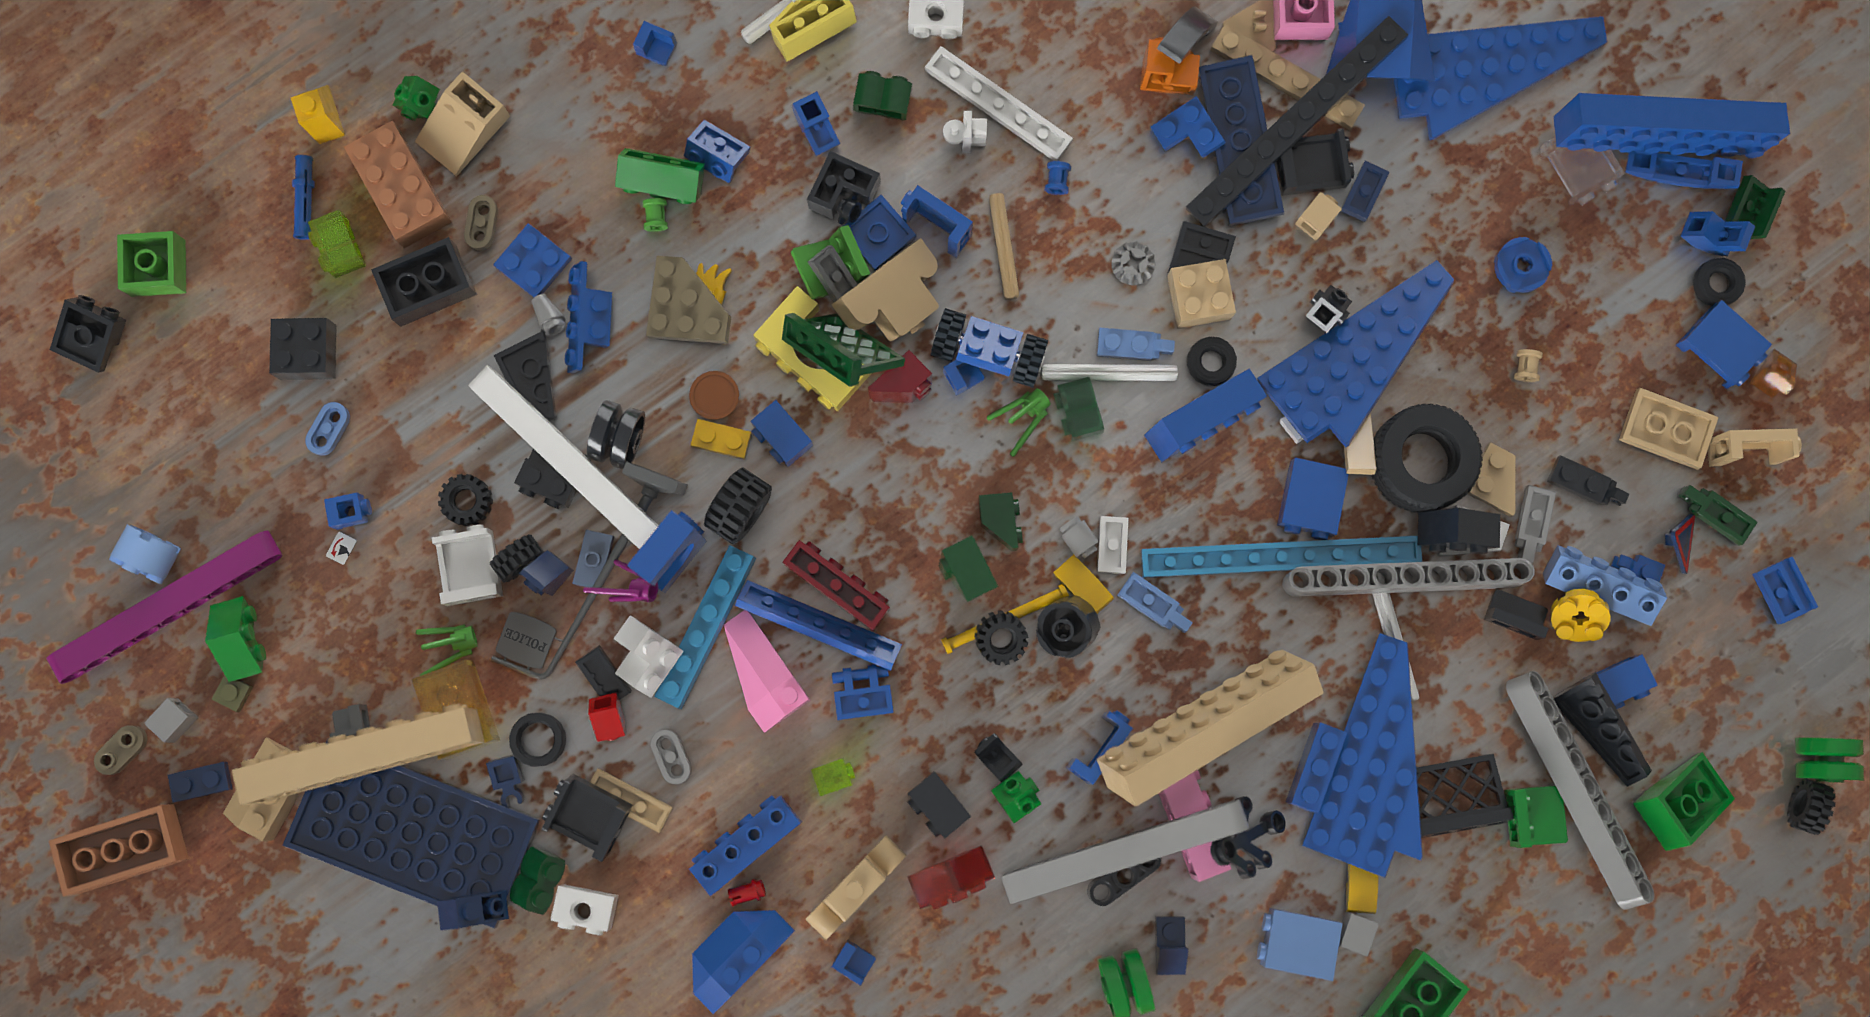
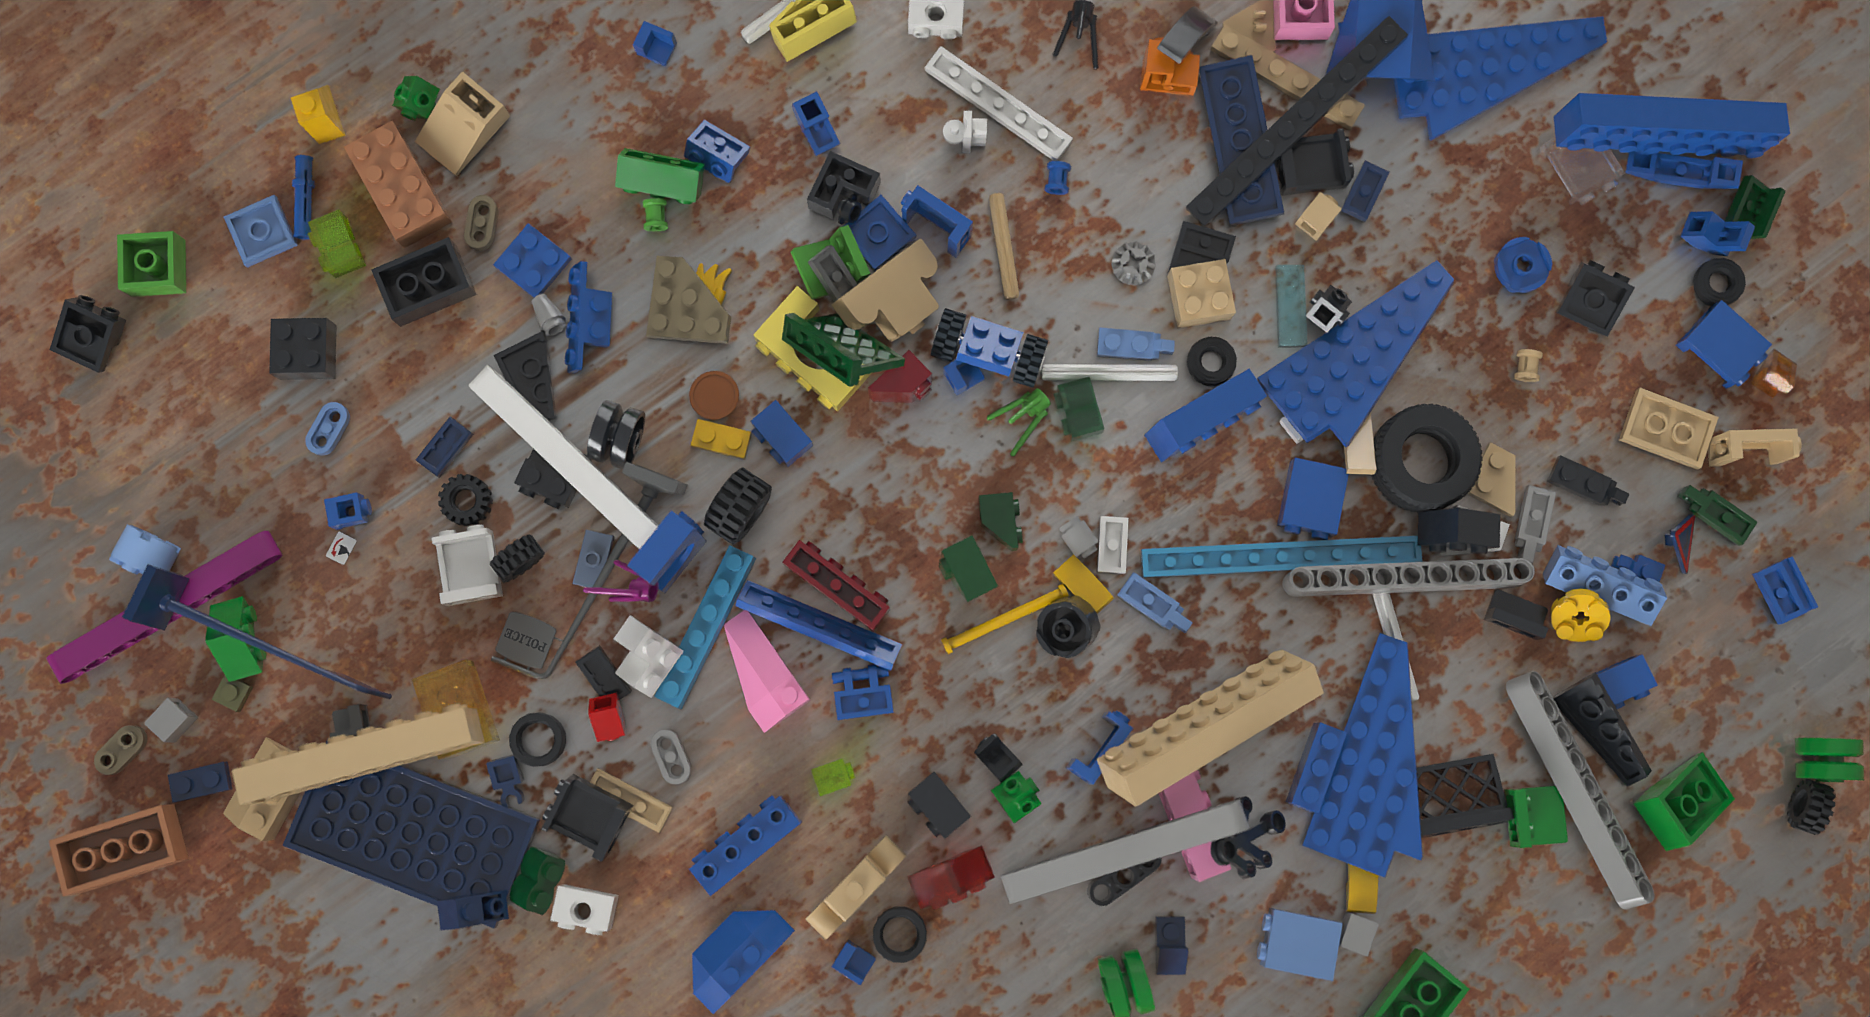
(159, 597): none -> dark blue piece
(260, 231): none -> medium blue tile
(444, 447): none -> dark blue plate
(461, 639): bright green plant -> none
(546, 573): dark blue slope -> none
(747, 892): red pin -> none
(882, 95): dark green brick -> none
(897, 956): none -> black tyre
(1005, 653): black tyre -> none
(1082, 17): none -> black plant
(1189, 121): blue plate -> none
(1291, 306): none -> clear light blue tile
(1595, 297): none -> black plate

